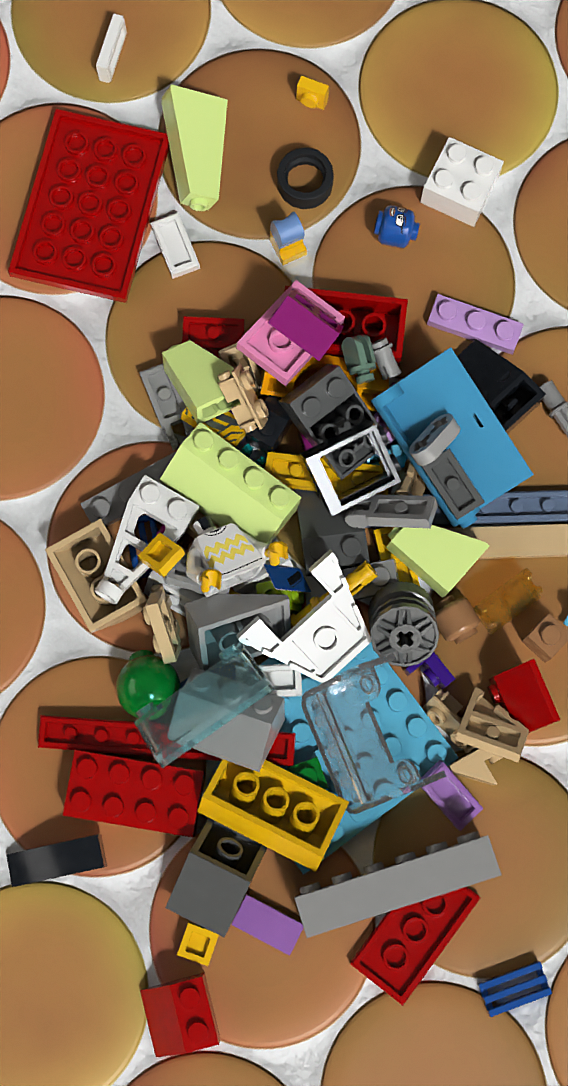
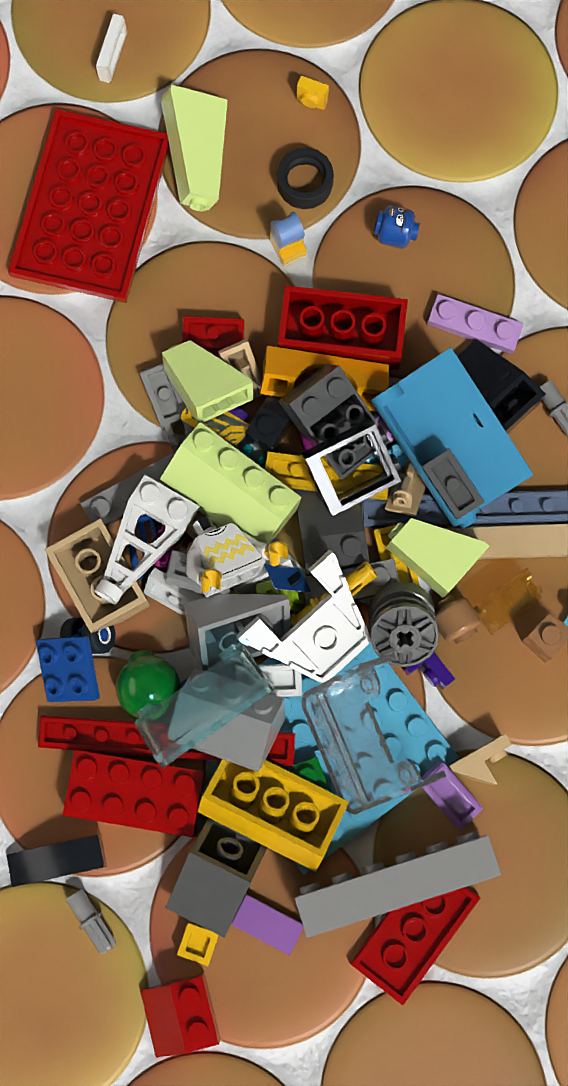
(69, 663): none -> blue plate
(91, 921): none -> light grey axle
(161, 554): yellow plate -> none
(165, 627): tan plate -> none
(175, 245): white tile -> none
(240, 386): tan hinge -> none
(274, 350): bright pink plate -> none
(306, 324): magenta hinge -> none
(359, 357): sand green arm -> none
(385, 358): light grey pin -> none
(393, 511): light grey hinge -> none
(434, 439): light grey beam -> none
(443, 711): tan hinge -> none
(461, 181): white brick -> none
(491, 729): tan wing -> none
(519, 1001): blue tile -> none
(524, 696): red slope -> none

